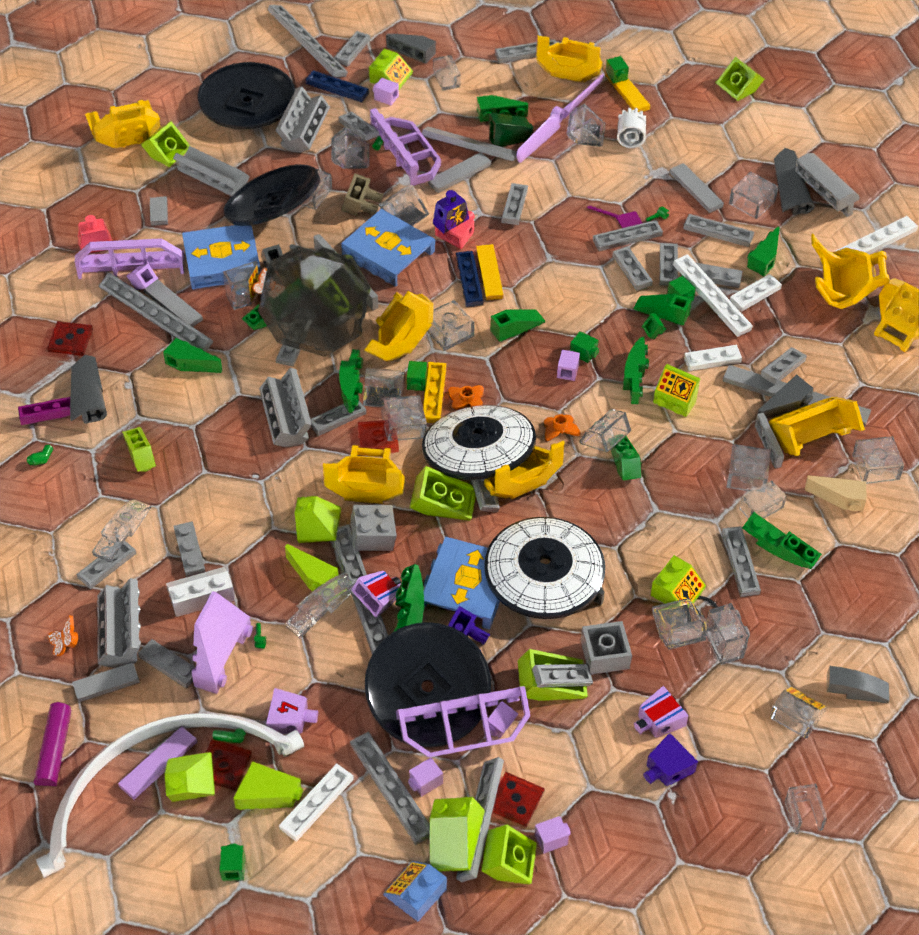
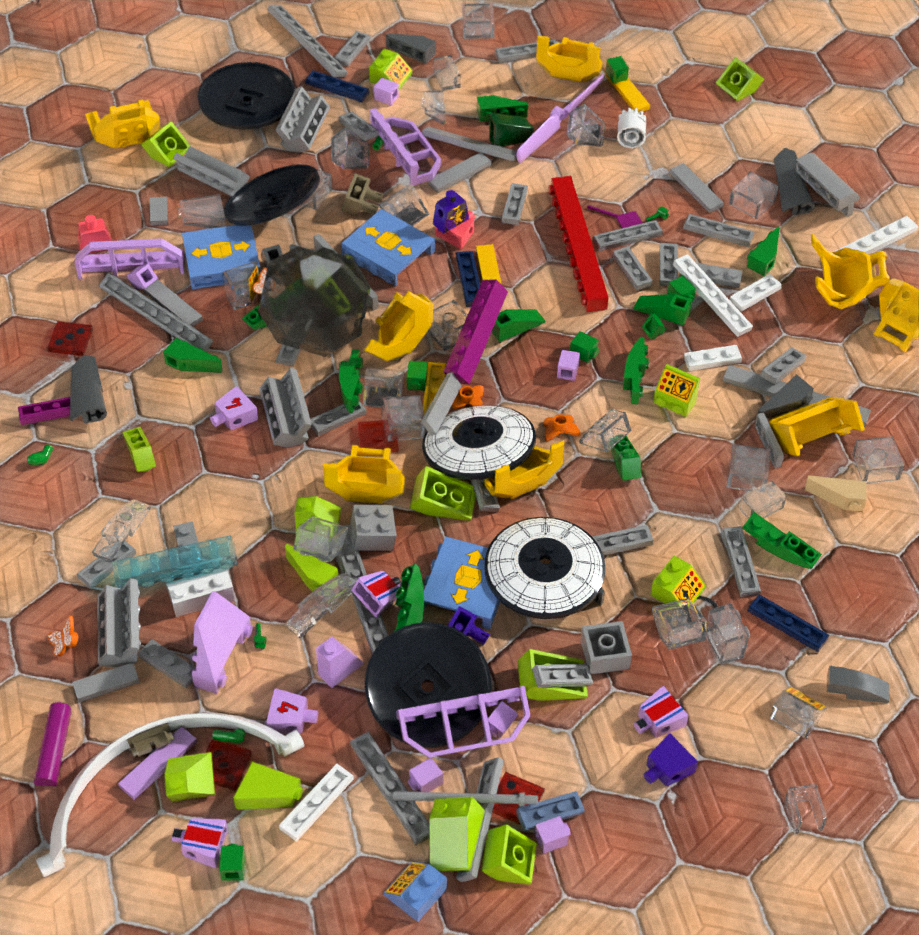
(158, 735): none -> dark tan hinge
(176, 562): none -> clear light blue brick
(202, 212): none -> clear slope
(202, 840): none -> torso
(234, 410): none -> lavender torso
(320, 539): none -> clear brick
(336, 661): none -> lavender slope
(434, 105): none -> clear slope
(441, 403): none -> light grey tile
(476, 330): none -> magenta brick
(478, 21): none -> clear brick
(521, 799): none -> light grey bar
(563, 806): none -> sand blue plate
(579, 244): none -> red brick
(624, 540): none -> light grey plate
(788, 623): none -> dark blue tile

